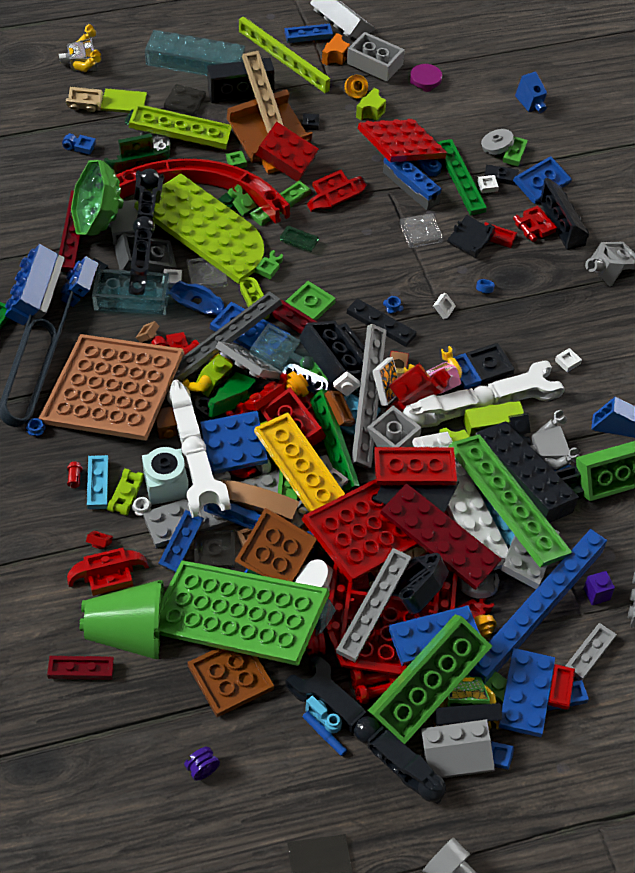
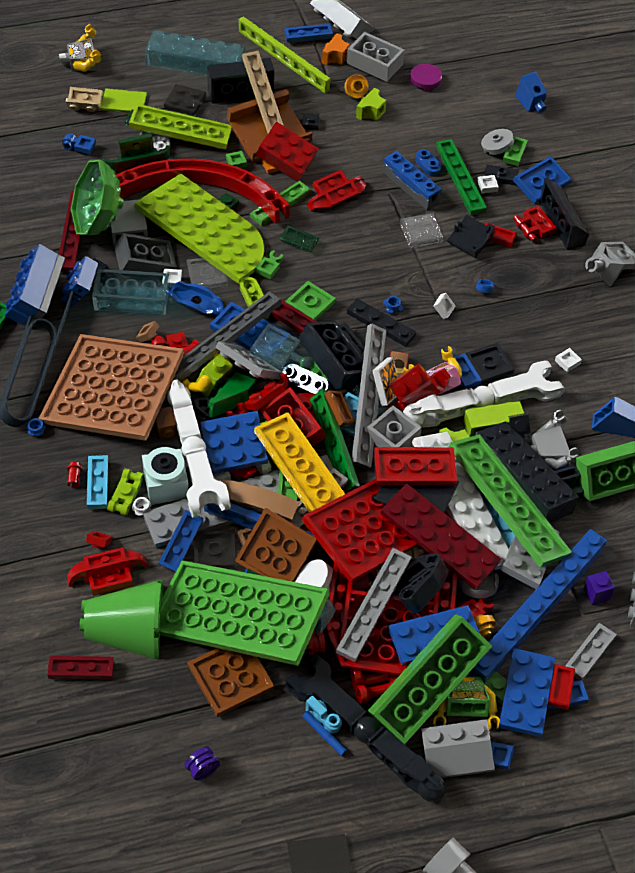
(144, 225): black piece -> none
(242, 201): bright green plate -> none
(297, 384): light orange plate -> none
(346, 383): white plate -> none
(401, 140): red plate -> none
(468, 713): black slope -> none

